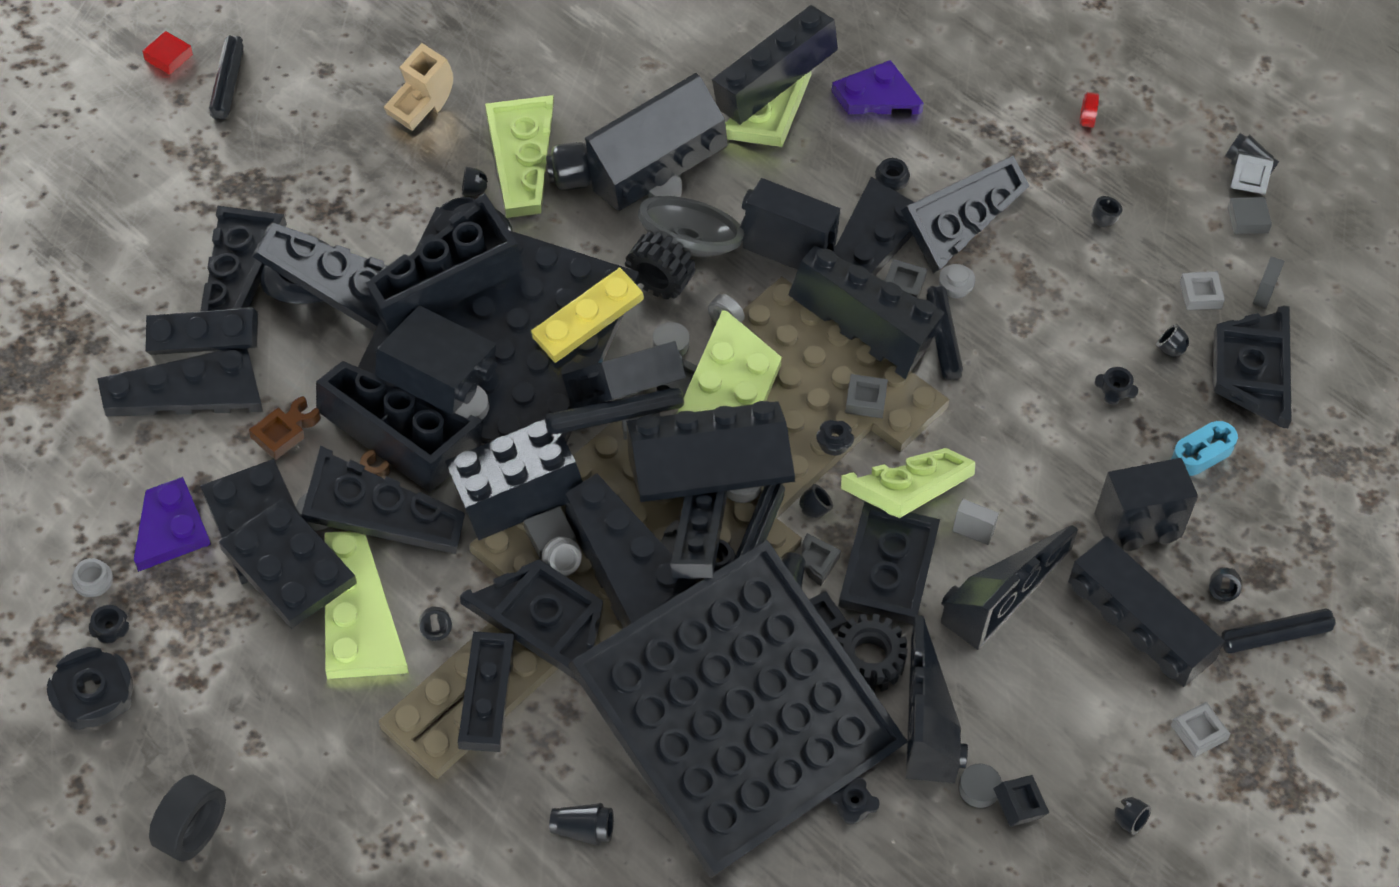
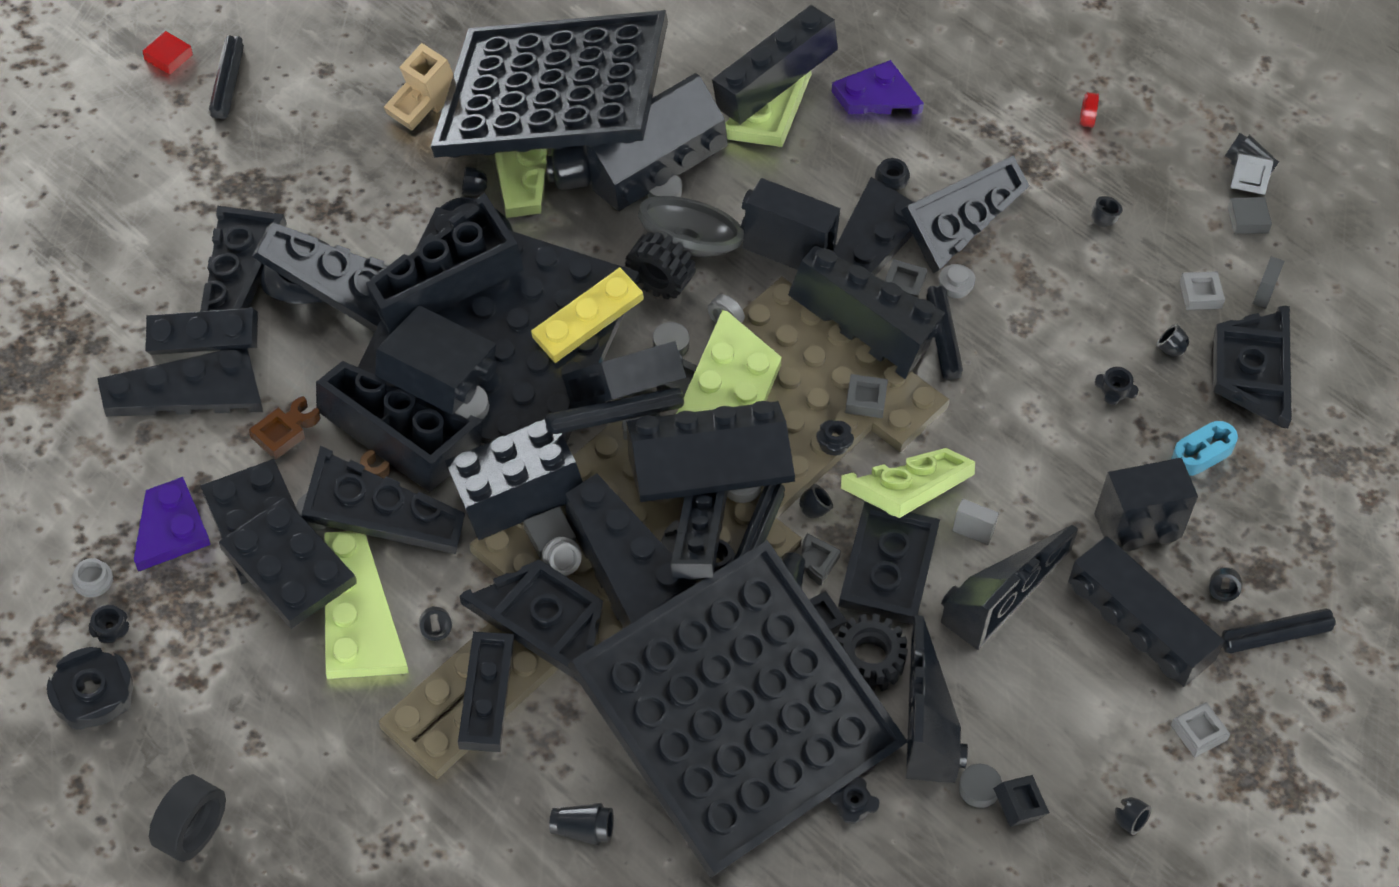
(552, 85): none -> black plate

